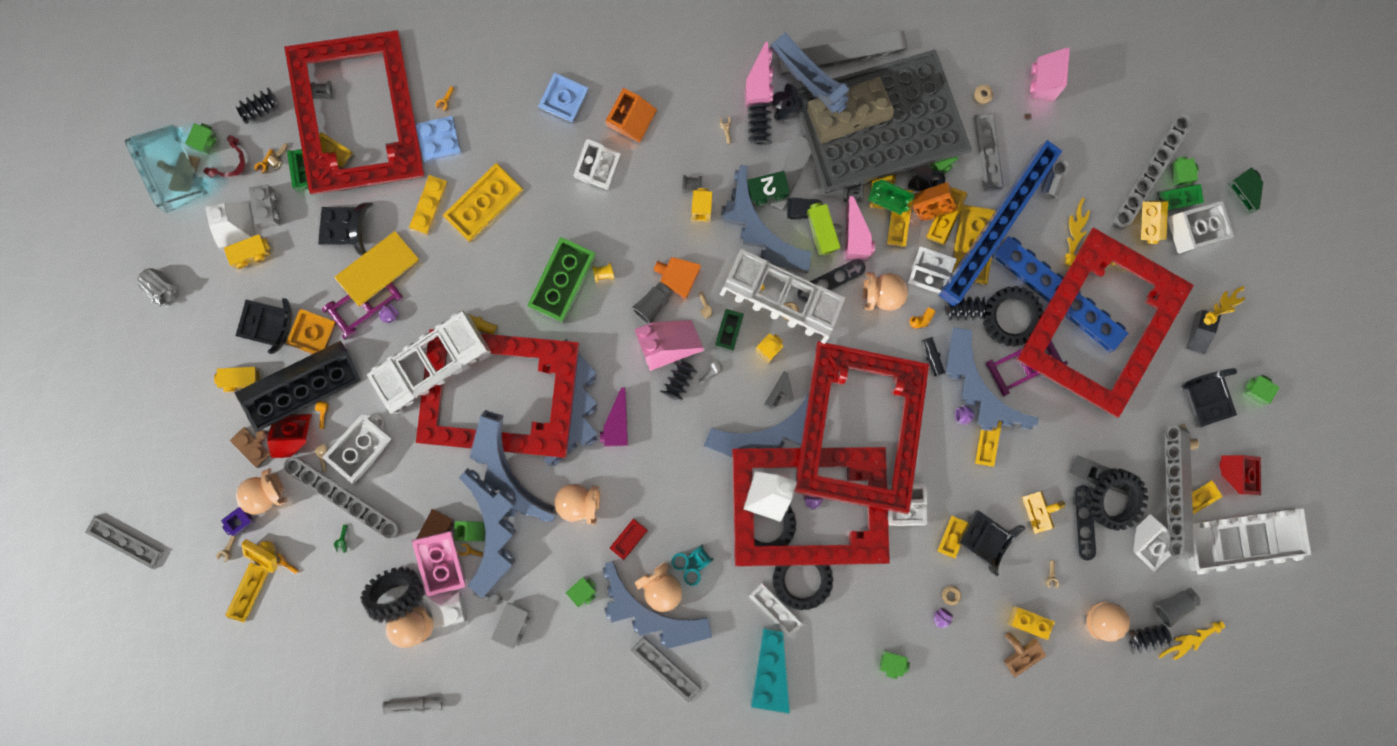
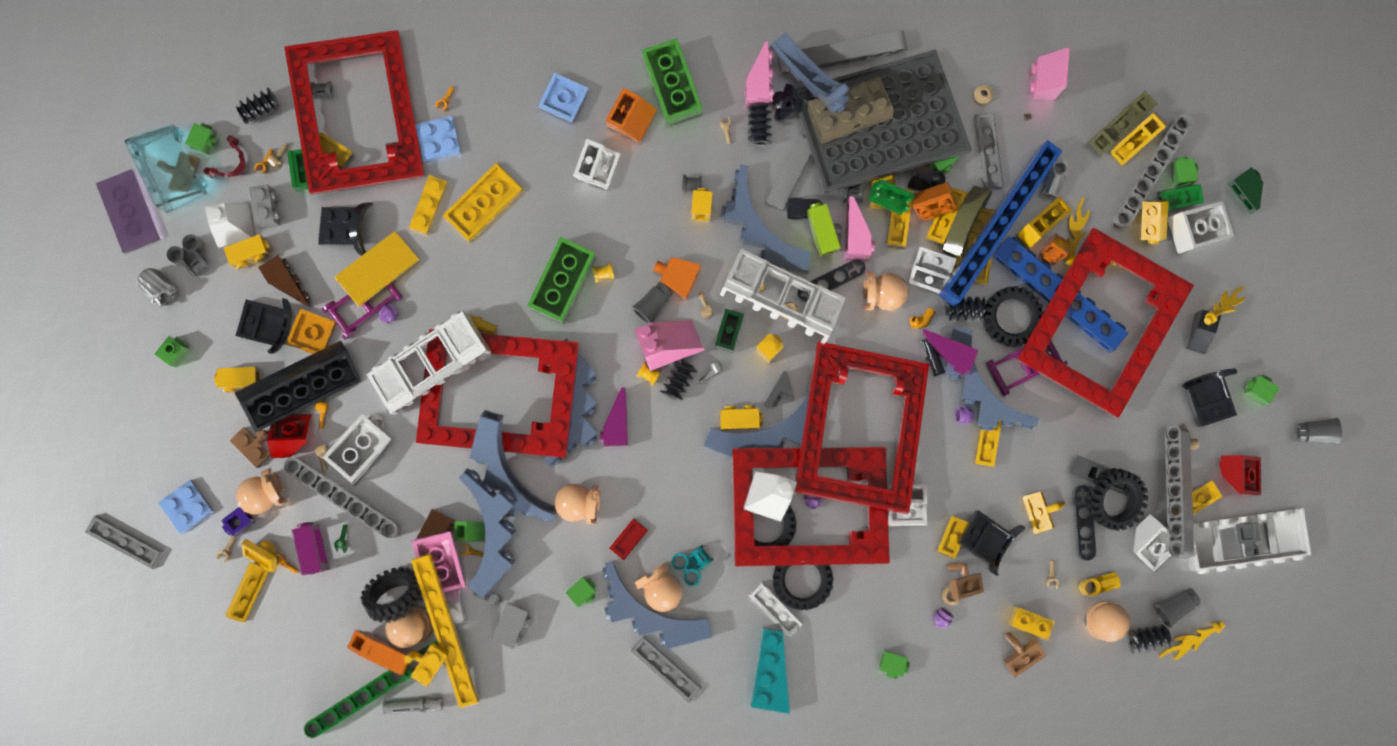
(127, 211): none -> clear purple tile
(172, 350): none -> bright green brick
(185, 506): none -> light blue plate
(190, 258): none -> dark grey piece
(278, 275): none -> reddish brown slope
(310, 548): none -> magenta window
(356, 701): none -> green beam
(377, 651): none -> orange slope
(428, 664): none -> yellow plate
(445, 630): none -> yellow tile
(651, 376): none -> yellow bush
(672, 81): none -> bright green brick
(740, 418): none -> yellow brick
(768, 188): dark green brick -> none
(954, 353): none -> magenta slope
(965, 220): none -> olive slope
(967, 584): none -> medium nougat plate
(1044, 222): none -> yellow slope
(1055, 250): none -> orange slope
(1100, 584): none -> yellow piece
(1123, 123): none -> olive slope
(1139, 138): none -> yellow slope
(1249, 535): none -> dark grey plate
(1320, 431): none -> dark grey plant

